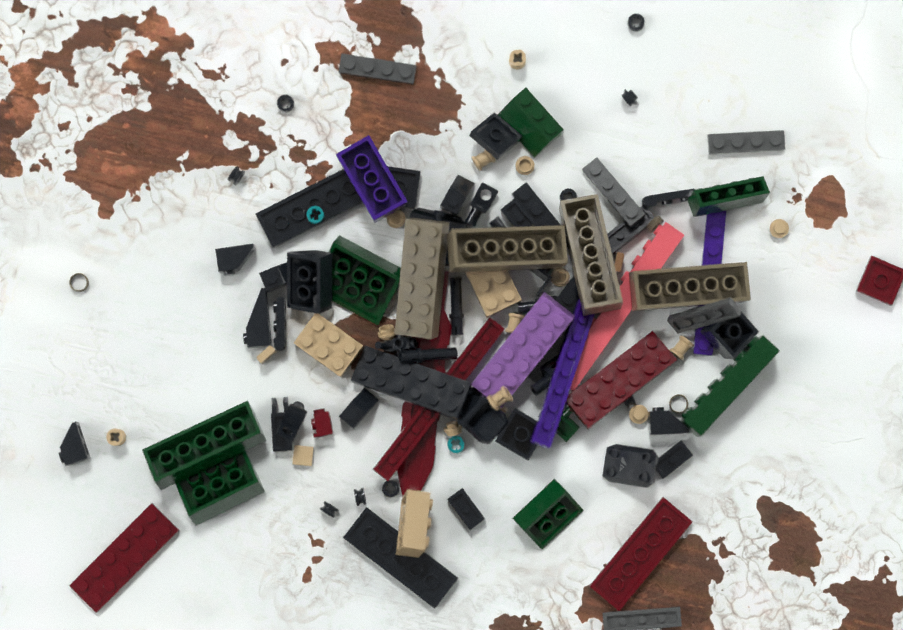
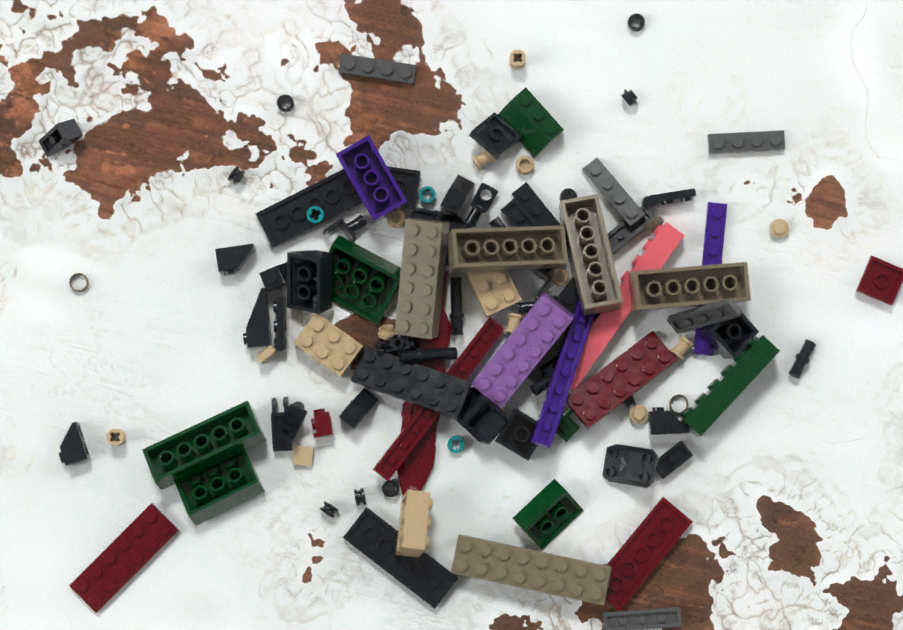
(60, 137): none -> black slope
(349, 229): none -> black bracket
(432, 192): none -> teal bush
(453, 428): tan plate -> none
(466, 509): black plate -> none
(500, 398): tan bush -> none
(531, 569): none -> dark tan brick
(618, 261): medium nougat tile -> none
(728, 196): dark green brick -> none
(802, 359): none -> black pin

